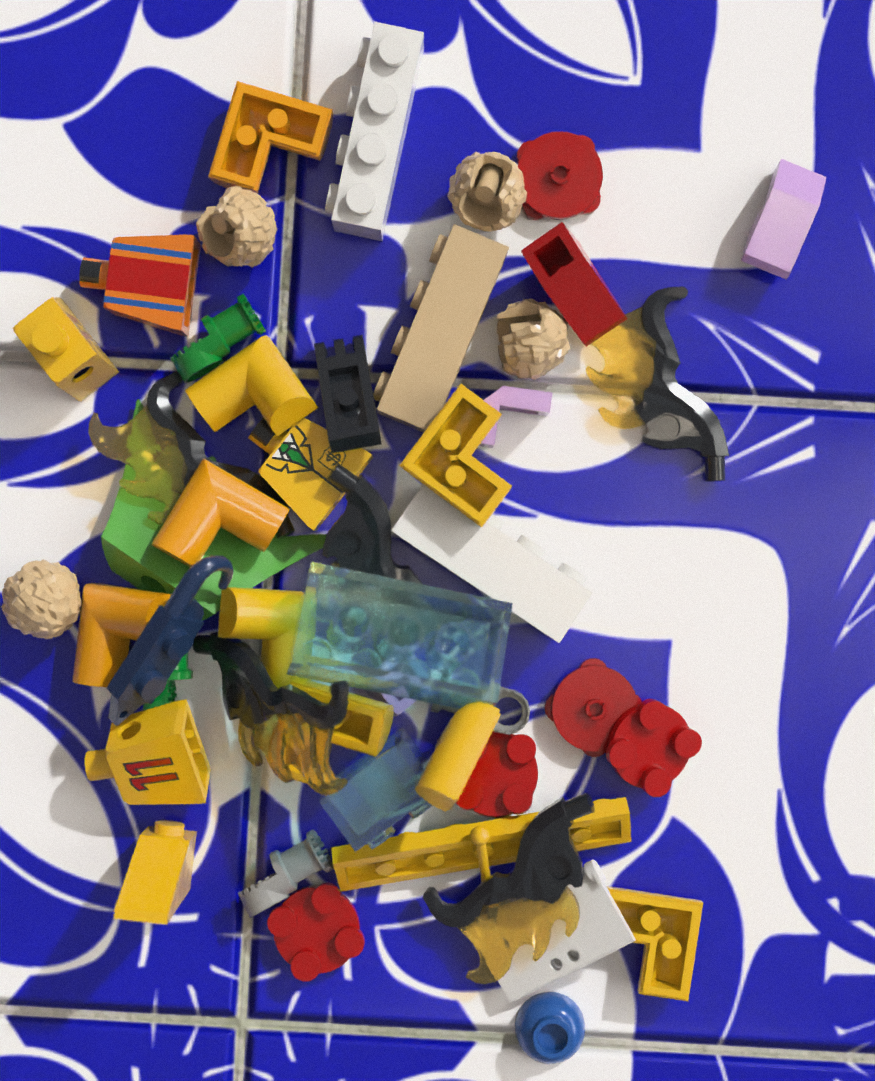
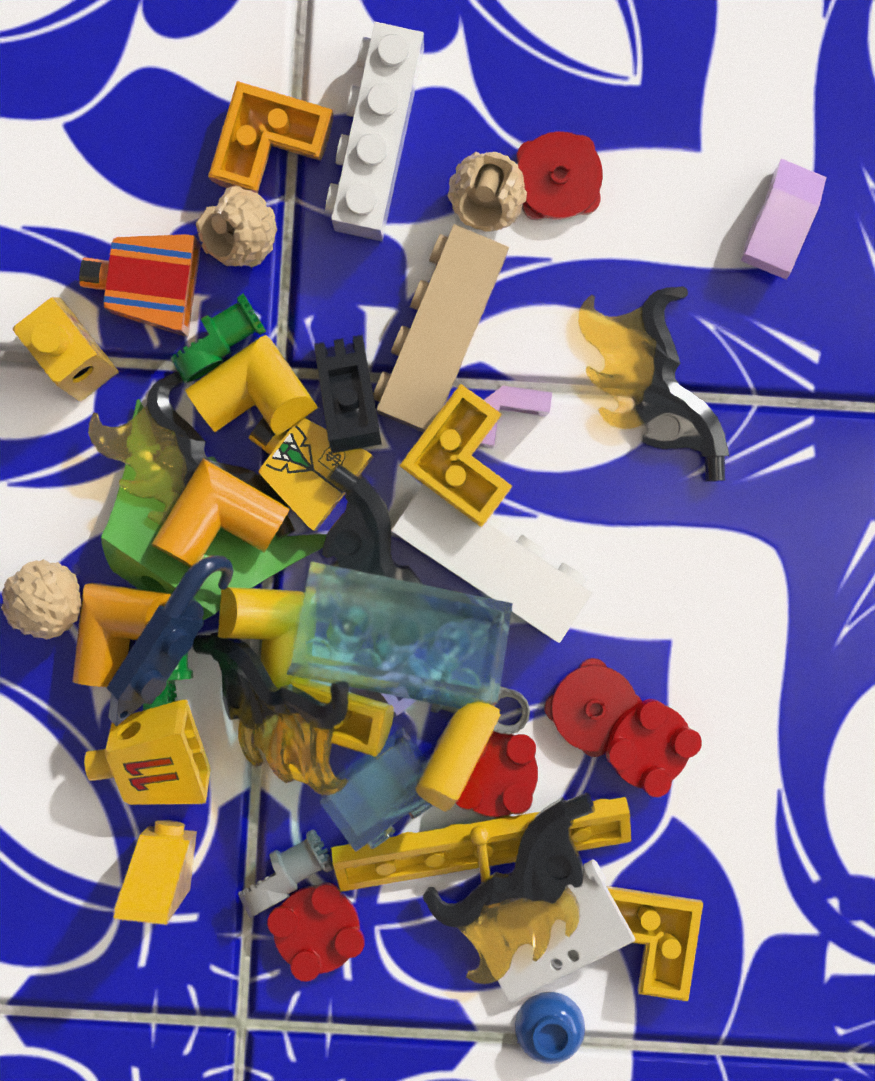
(531, 339): tan piece -> none
(574, 284): red slope -> none

